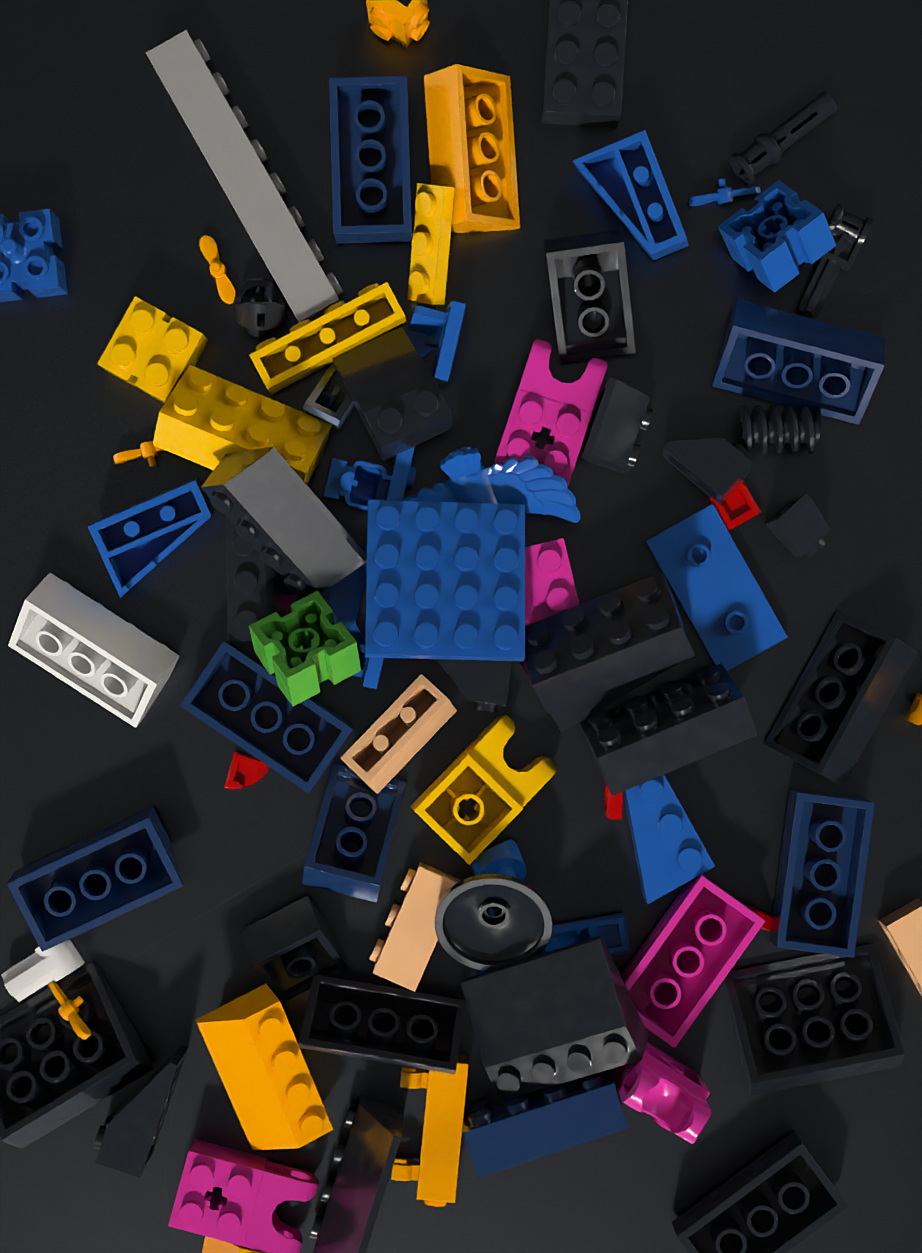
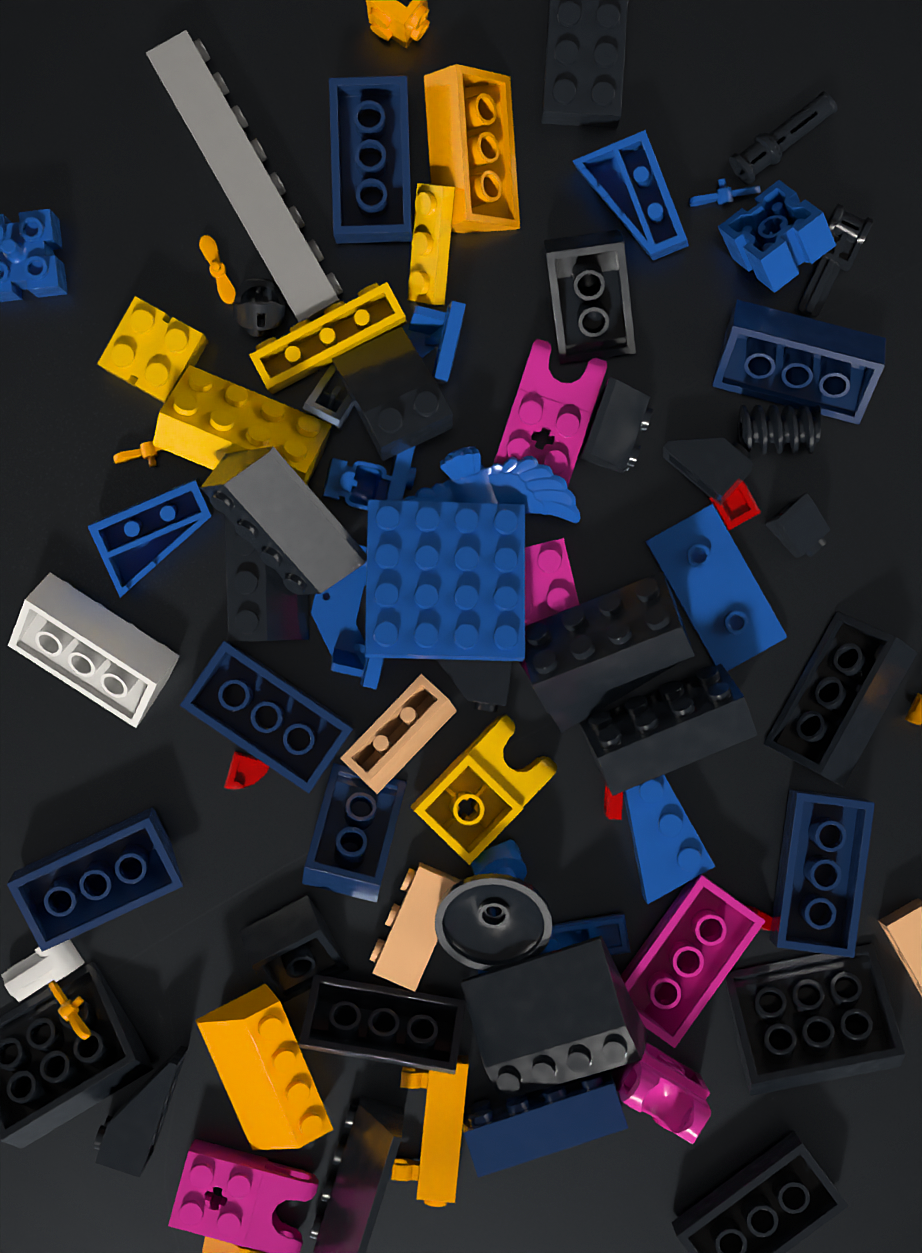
(305, 648): bright green brick -> none

